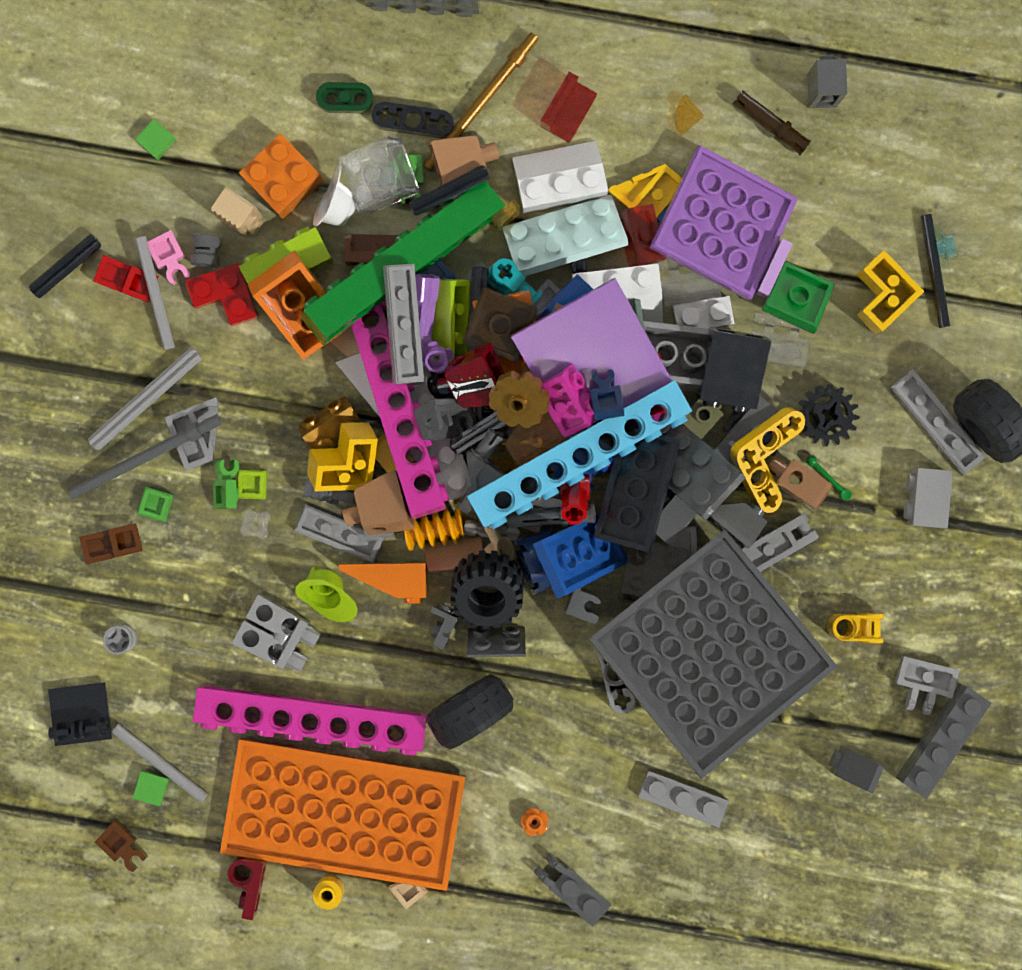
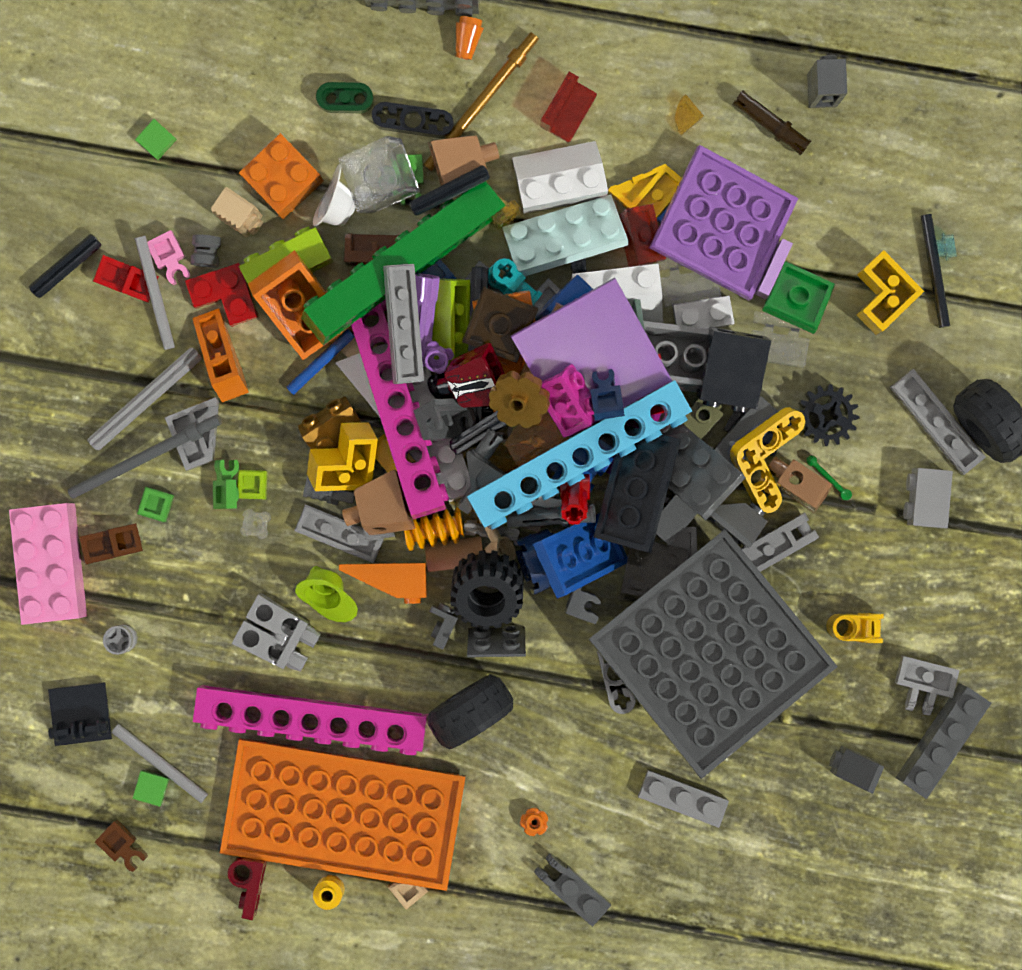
(48, 563): none -> bright pink brick
(220, 356): none -> orange slope
(327, 355): none -> blue bar
(467, 36): none -> orange cone

